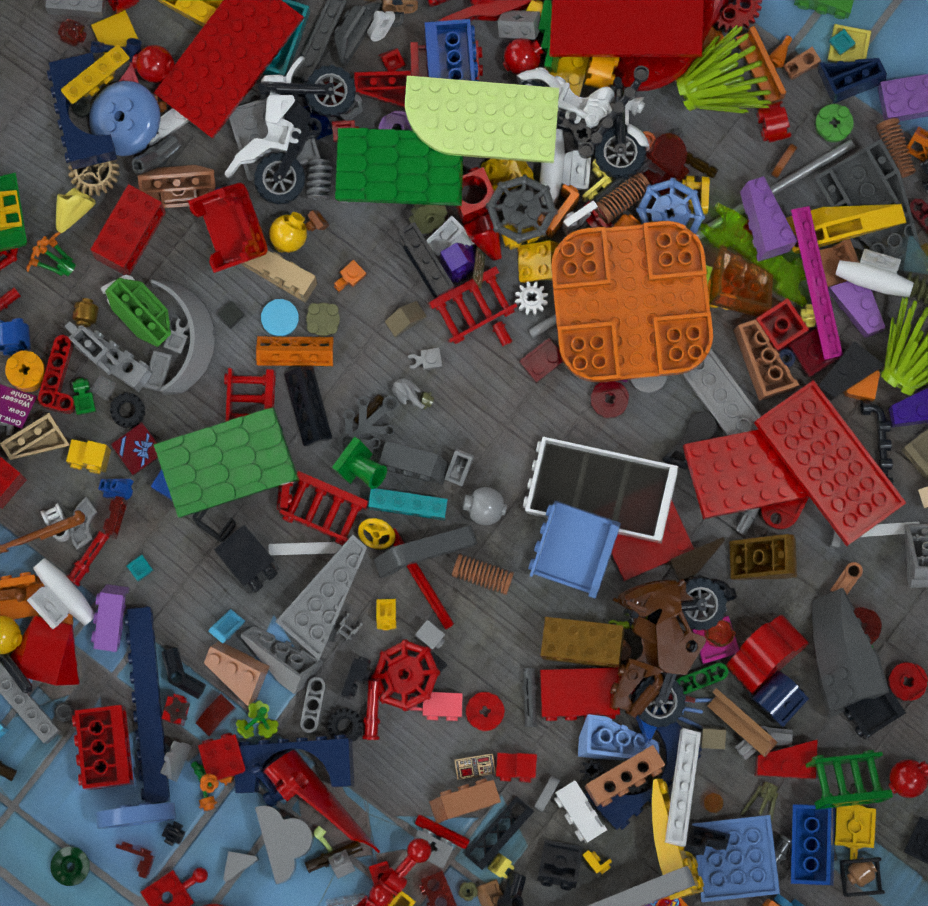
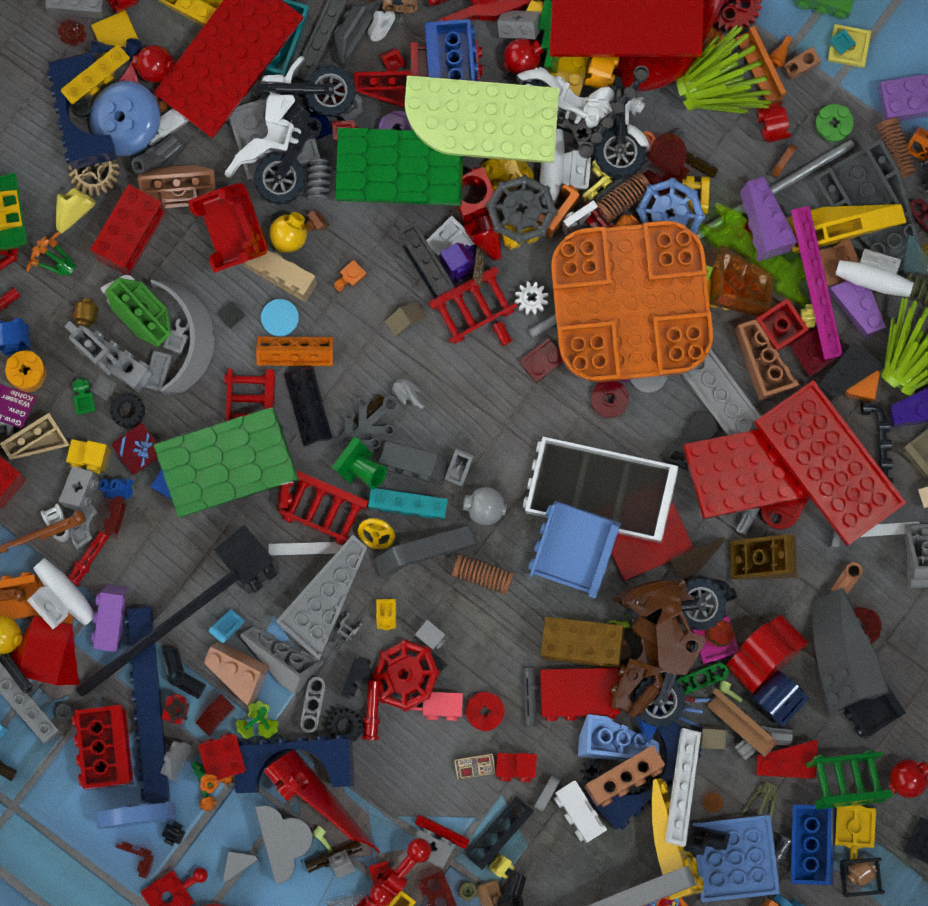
(58, 372): red beam -> none
(60, 863): dark green dish -> none
(79, 489): none -> light grey brick
(140, 568): teal tile -> none
(158, 632): none -> black axle
(207, 529): black piece -> none
(271, 797): dark blue brick -> none
(323, 319): olive piece -> none
(426, 399): olive plate -> none
(426, 588): red axle -> none
(428, 217): olive plant -> none
(429, 359): light grey plate -> none
(464, 800): nougat wedge -> none
(536, 261): yellow bracket -> none
(560, 864): black plate -> none
(593, 859): yellow bracket -> none
(724, 688): none -> yellowish green hand
(787, 352): dark blue plate -> none
(851, 78): dark blue wedge -> none
(910, 670): red plate -> none

